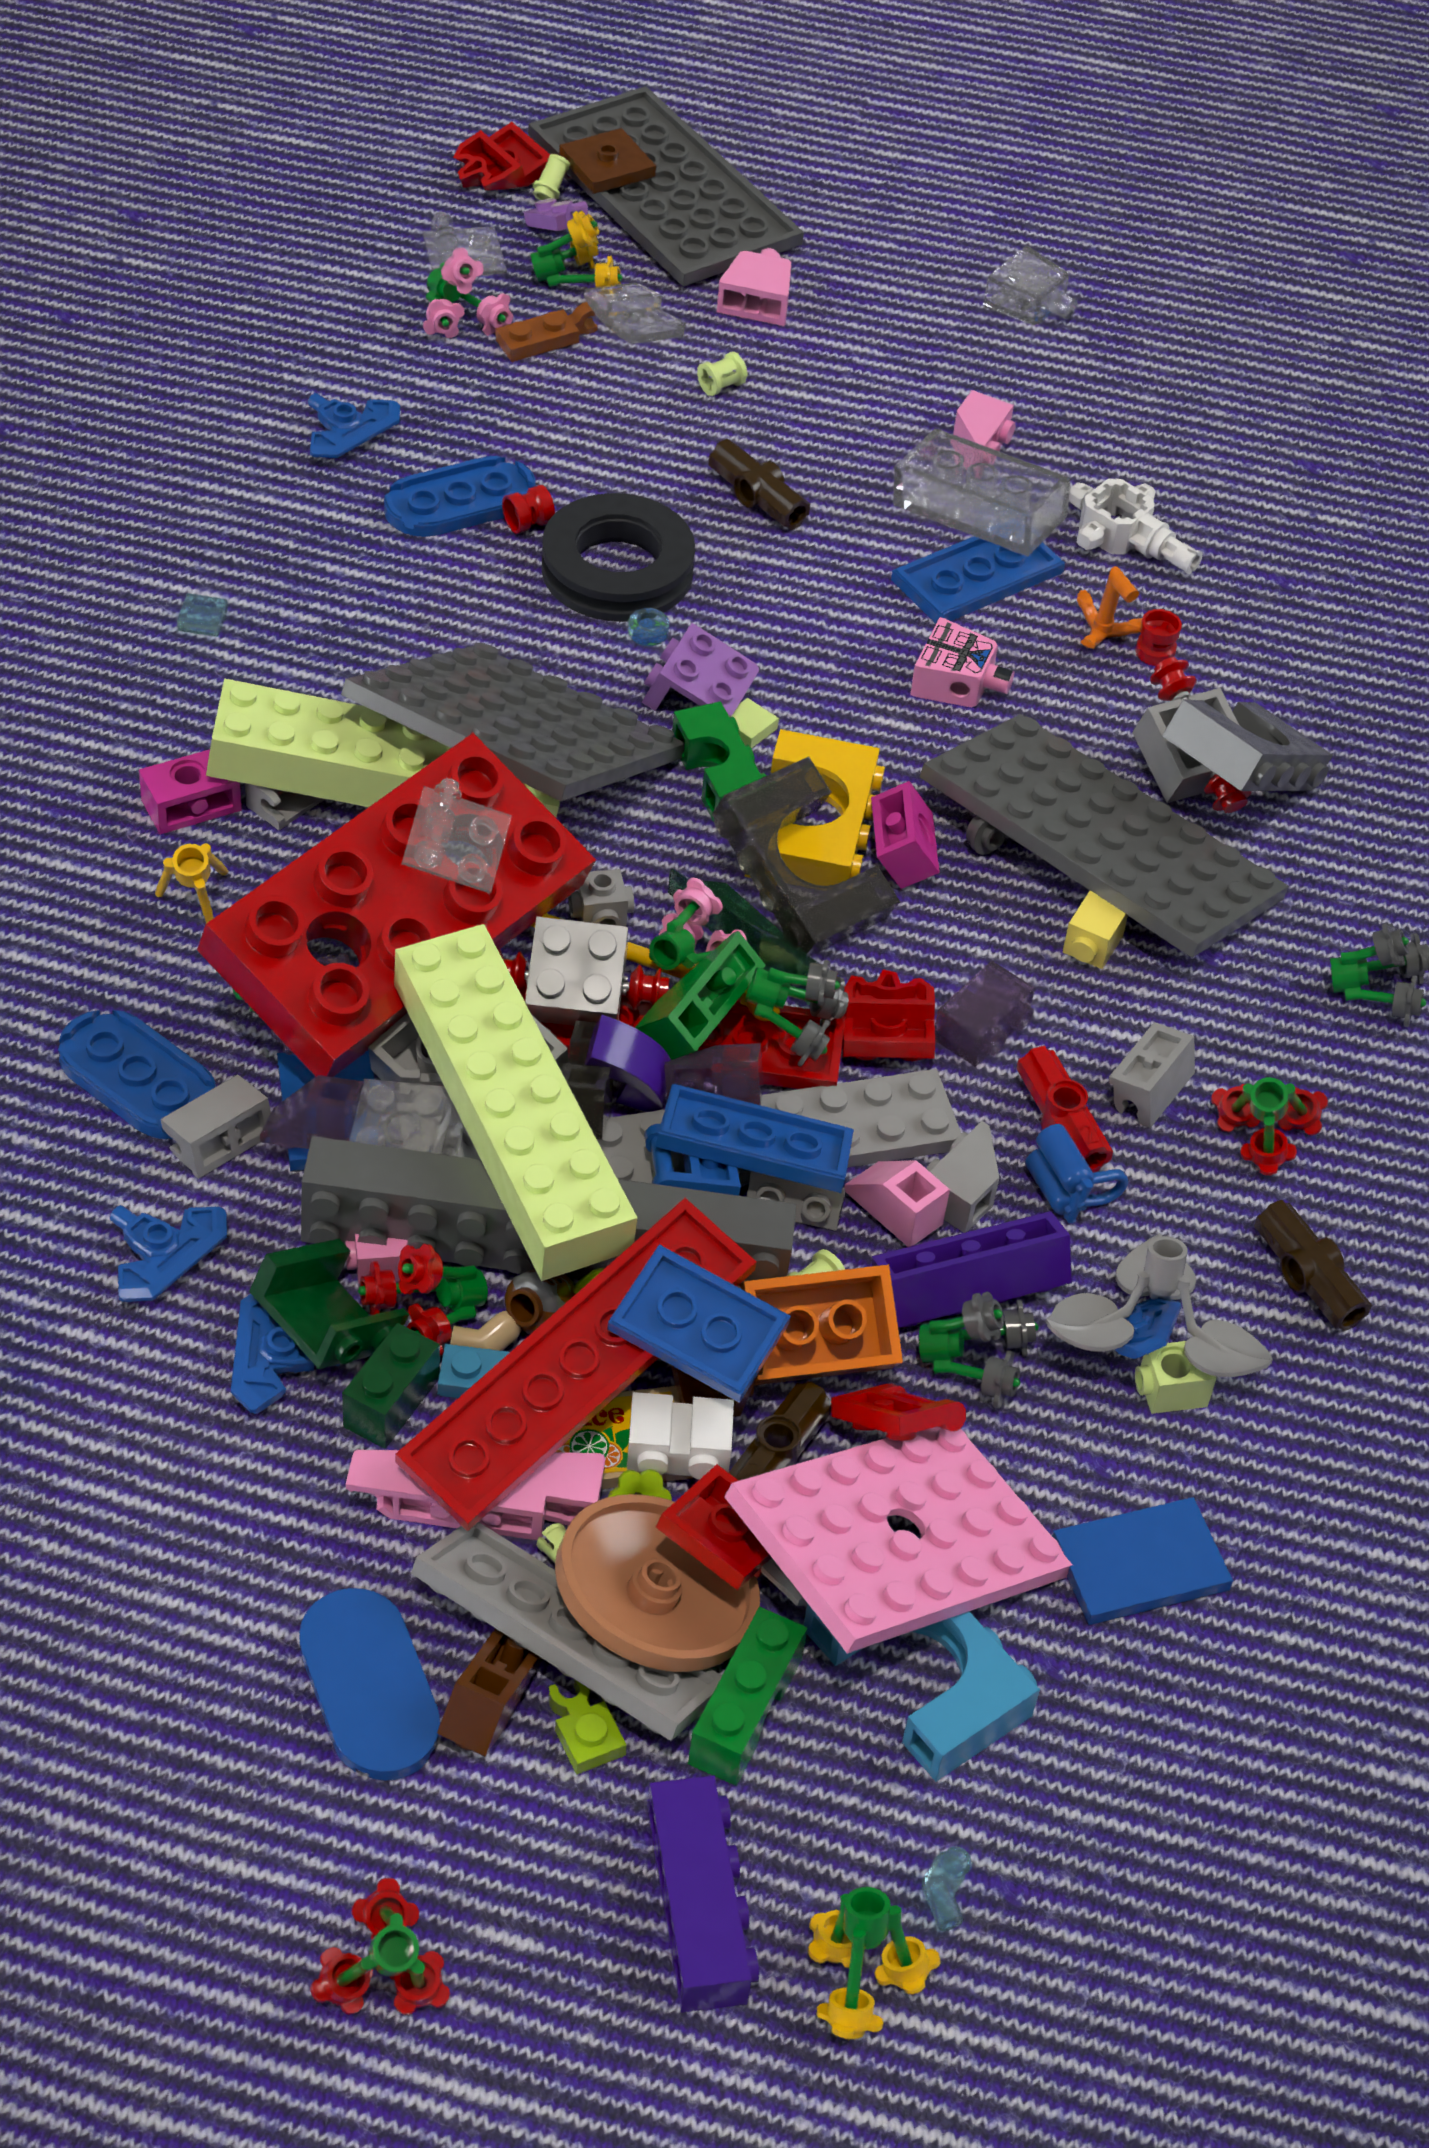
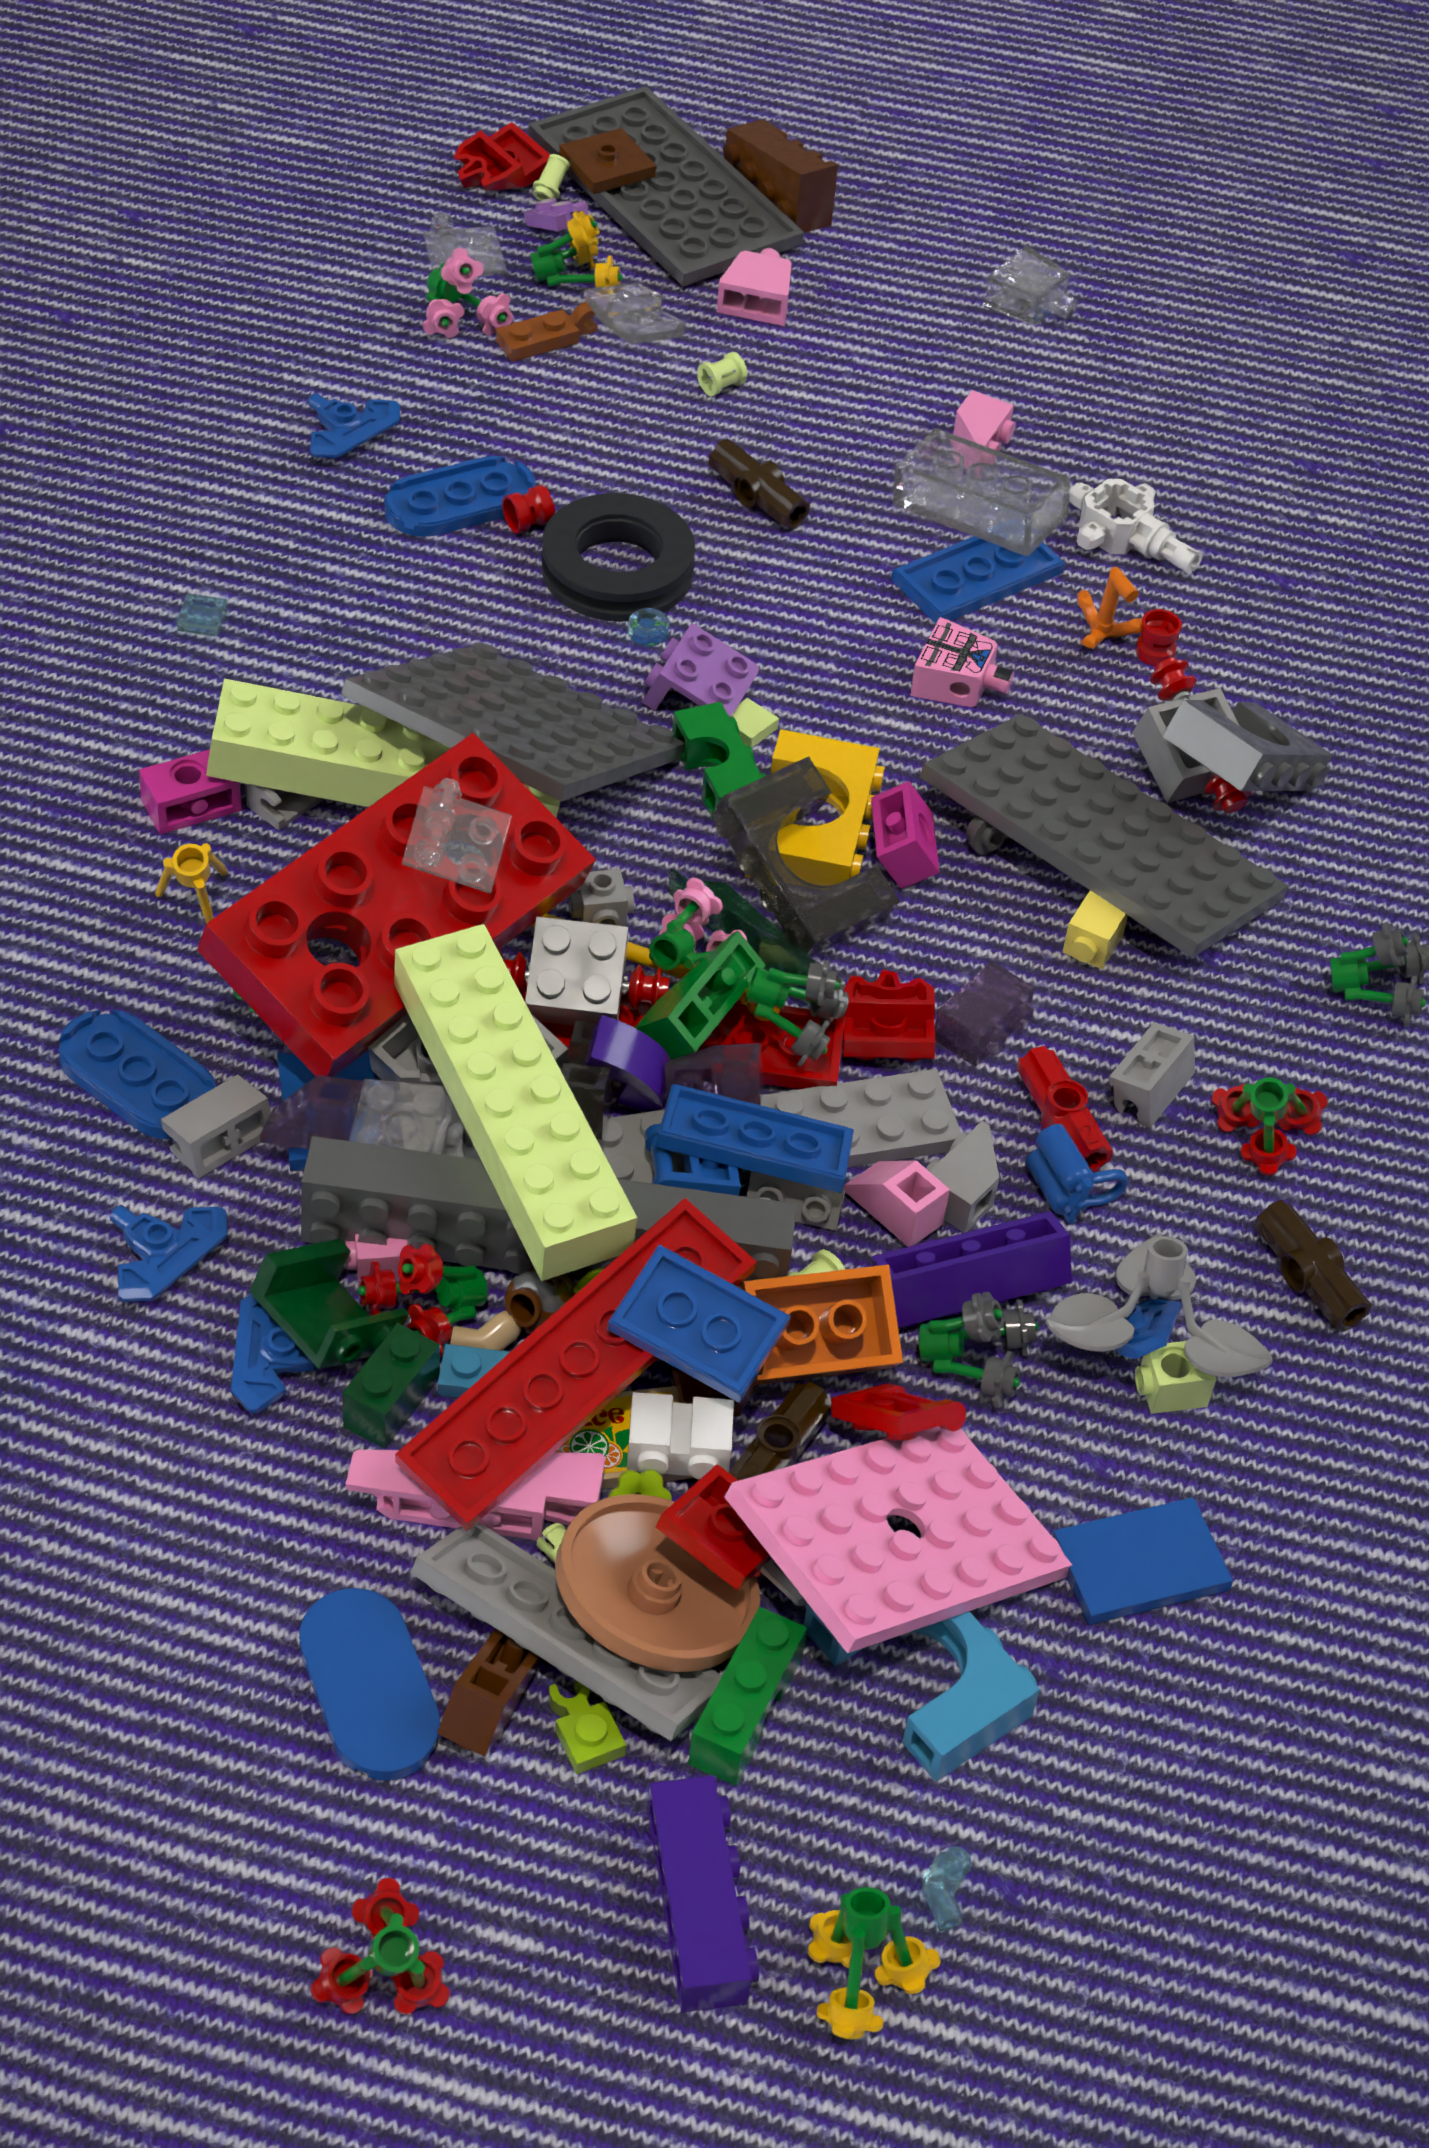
(784, 172): none -> reddish brown wedge

